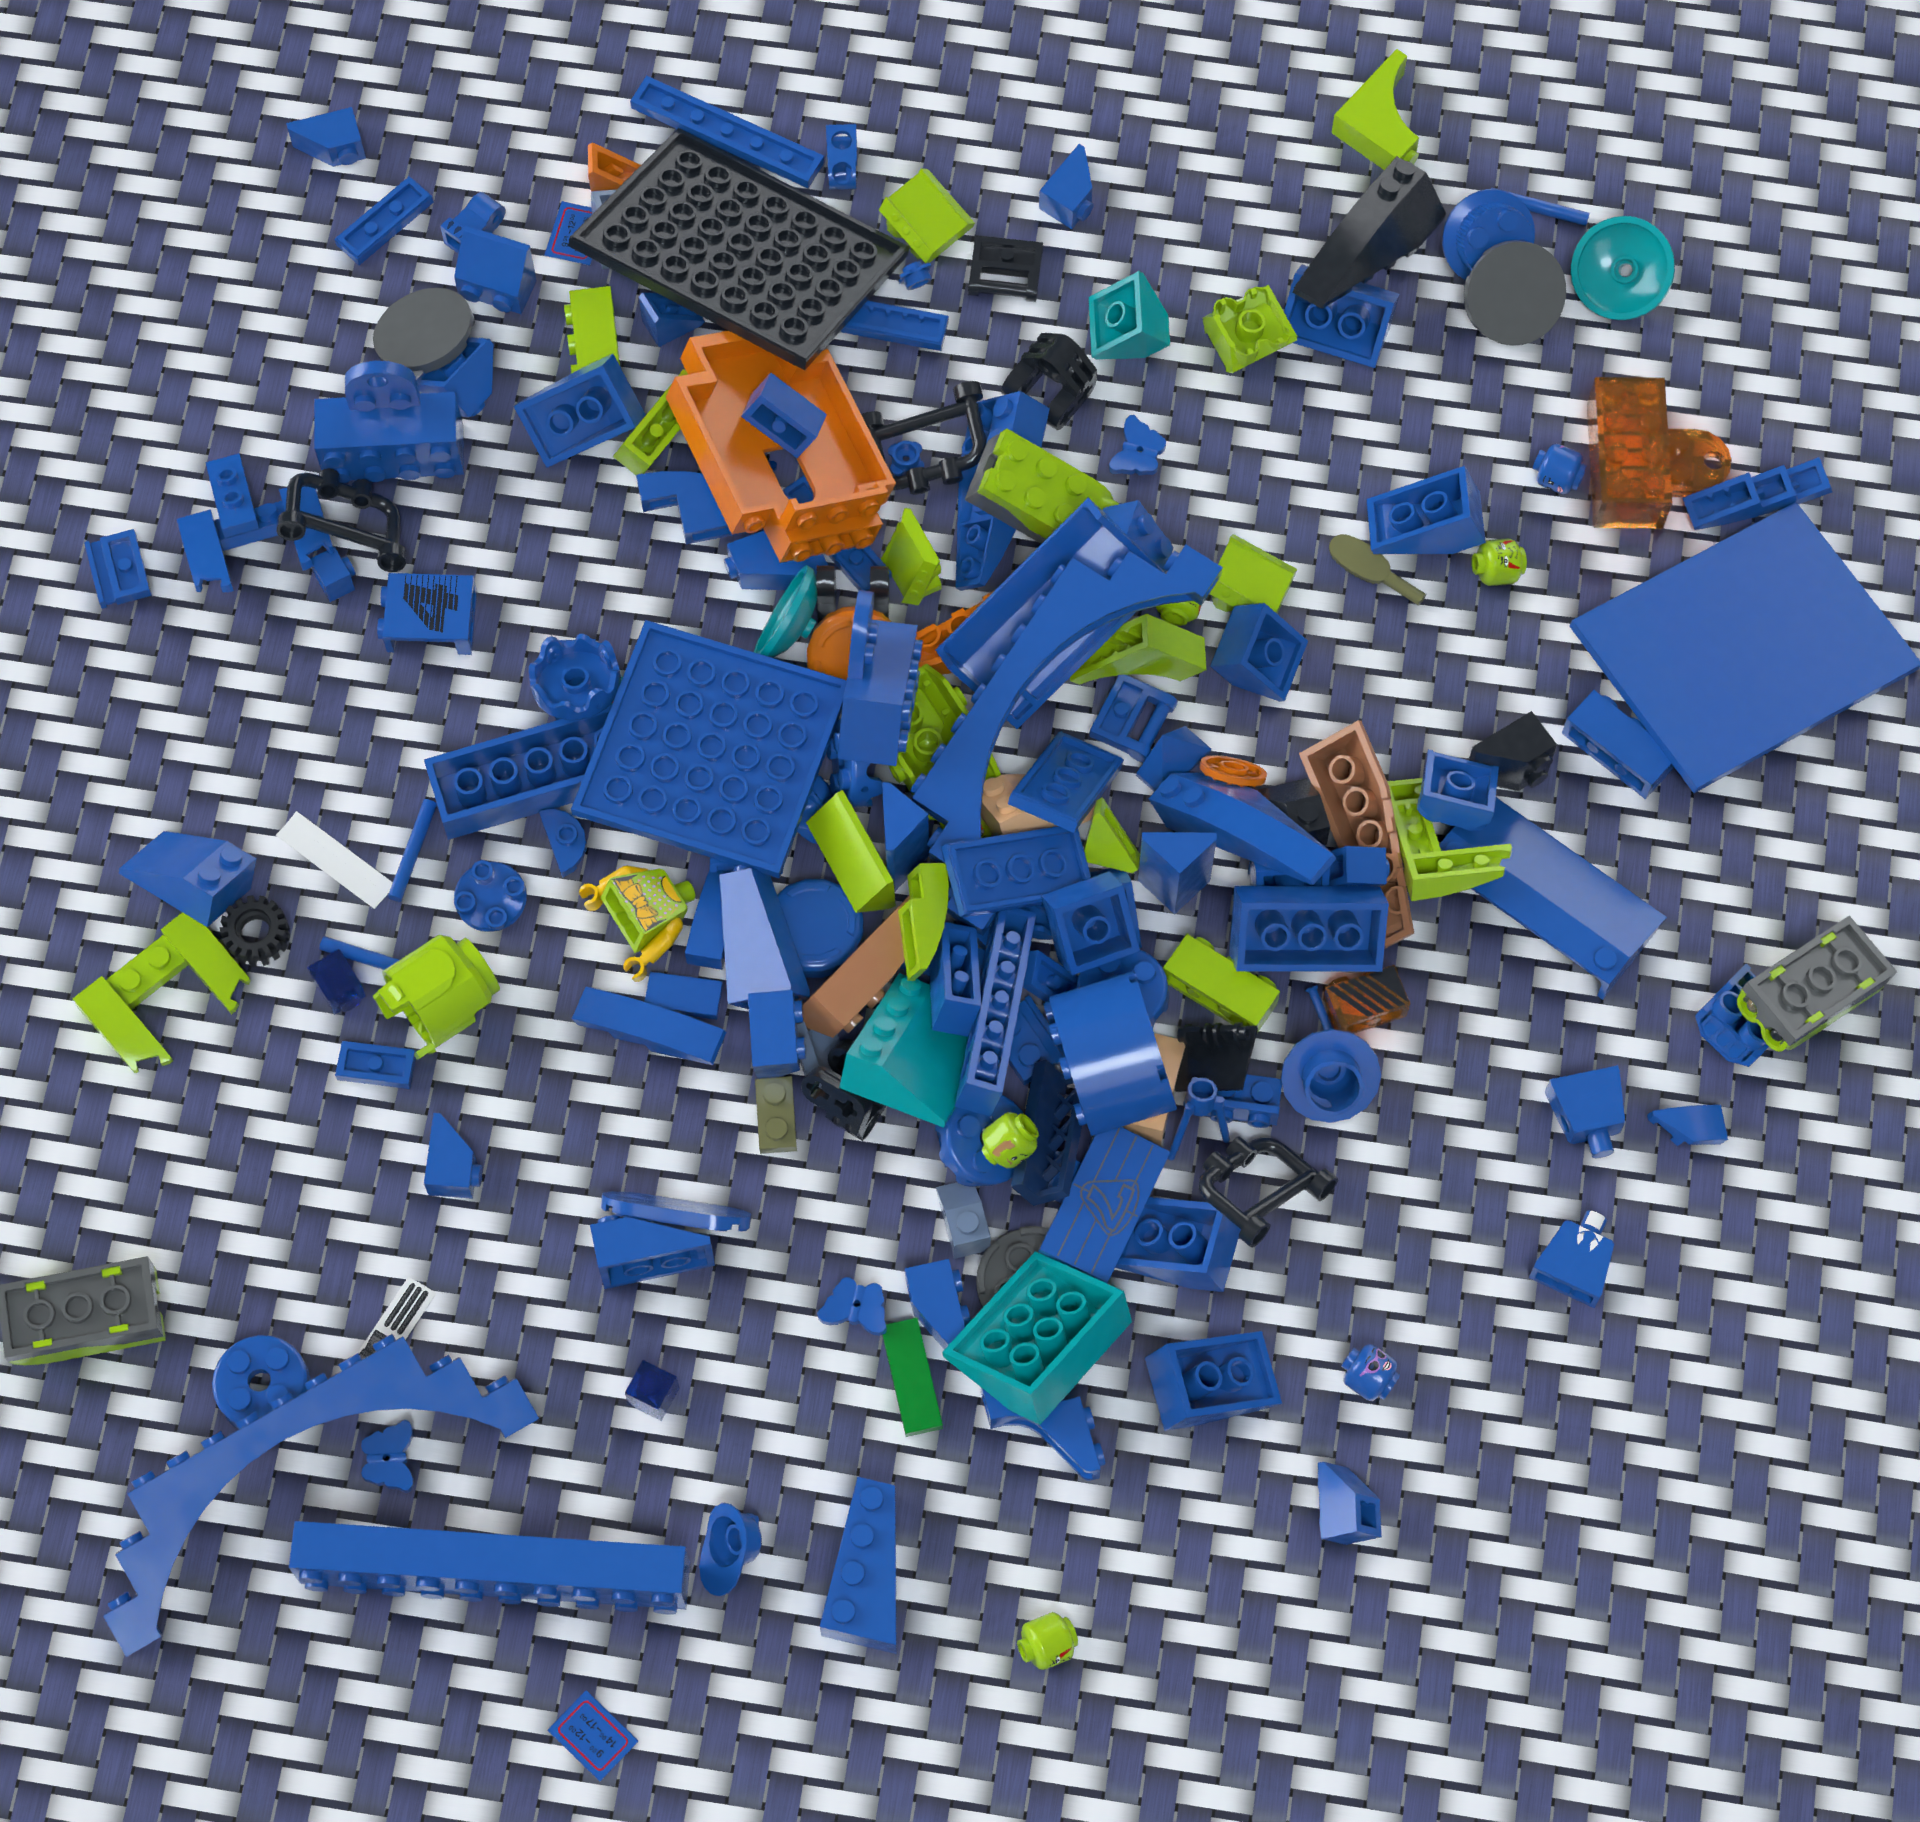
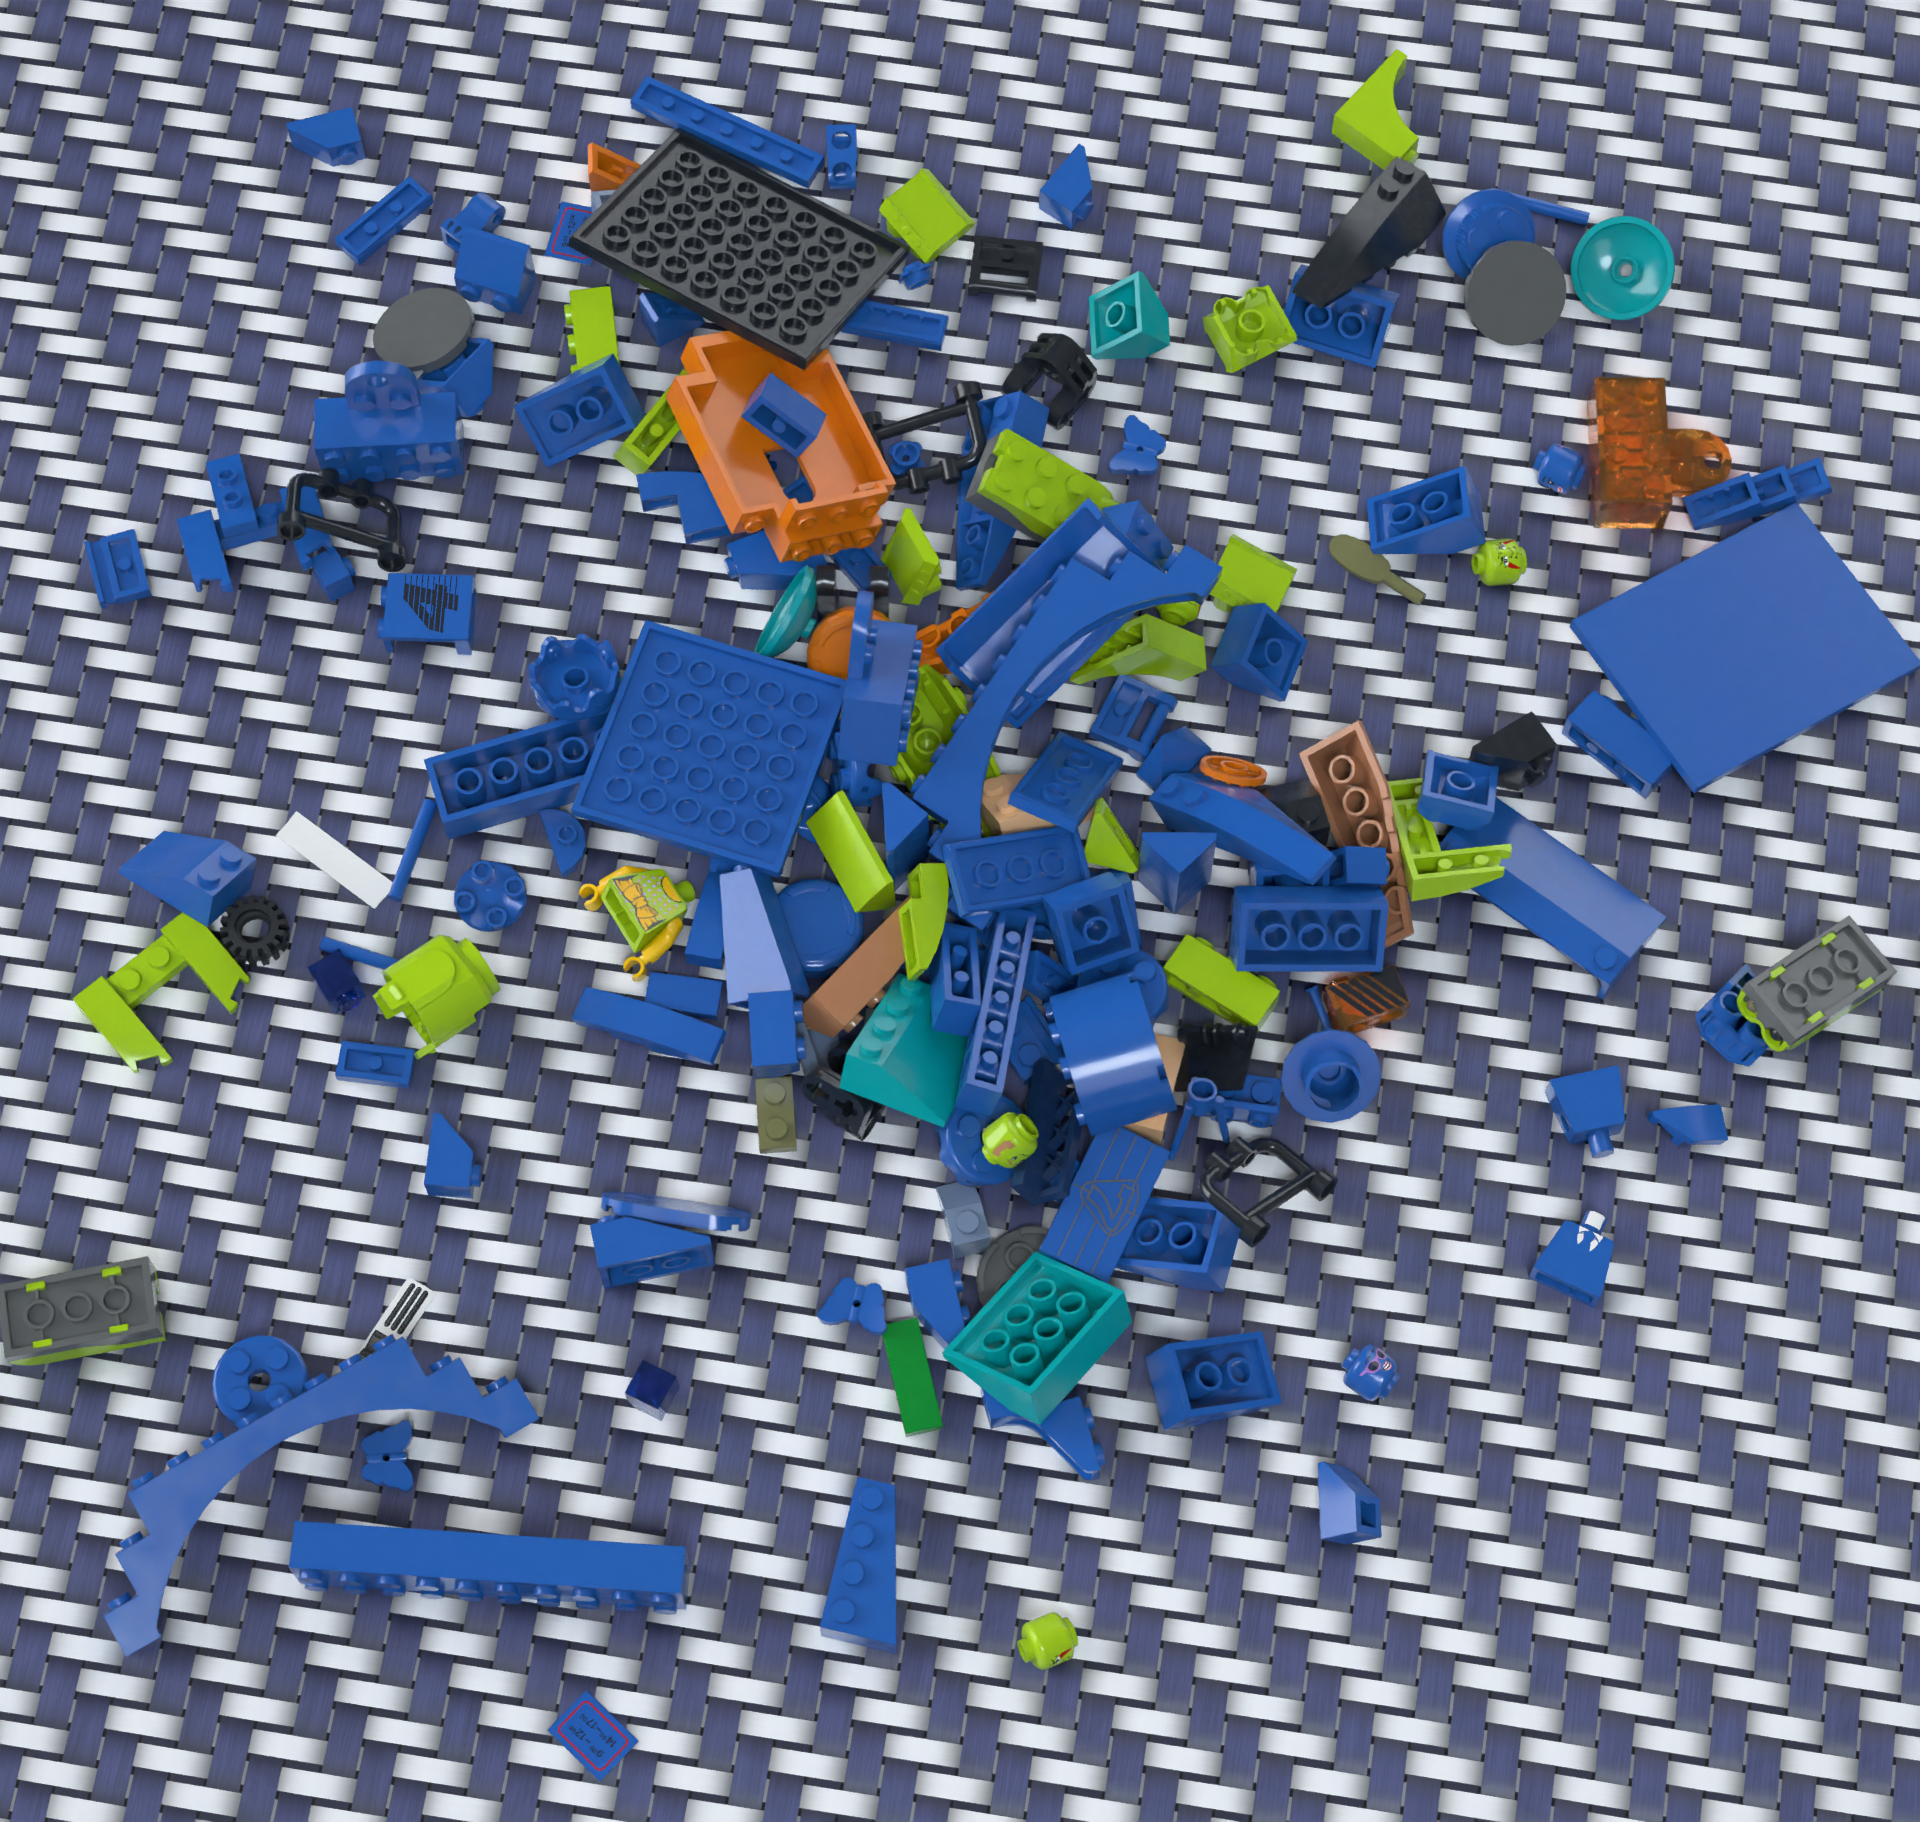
(728, 1545): blue piece -> none

